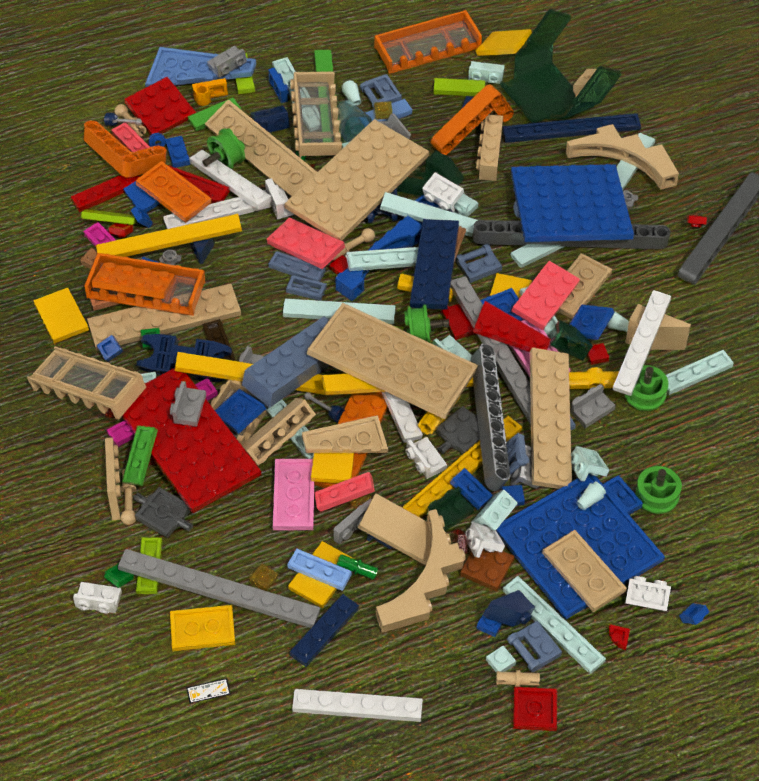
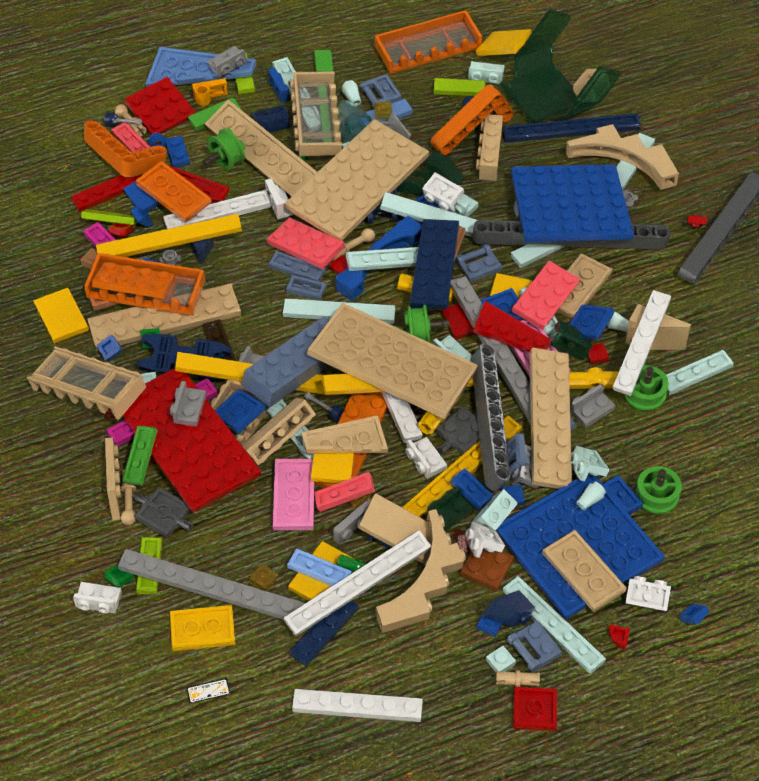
(235, 182): white plate -> none
(357, 583): none -> white plate

